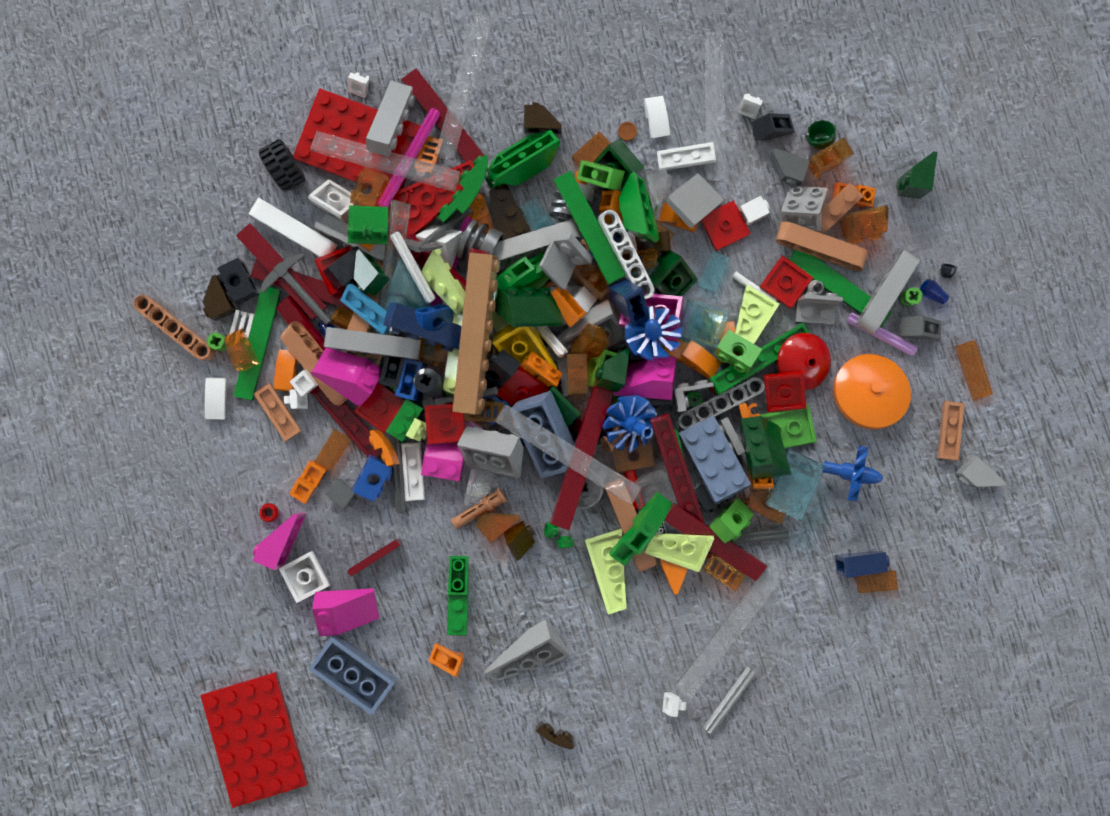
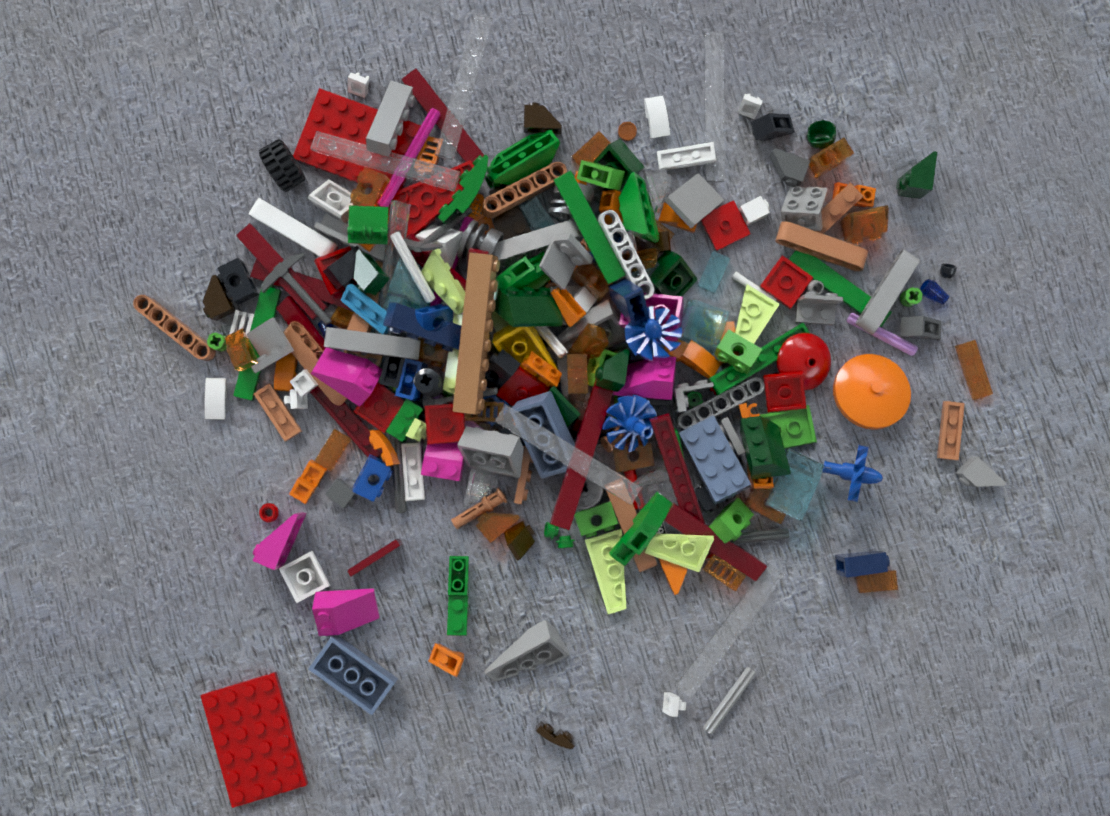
(269, 343): none -> light grey bracket
(517, 195): none -> nougat beam
(521, 492): none -> nougat plate
(584, 517): none -> bright green brick

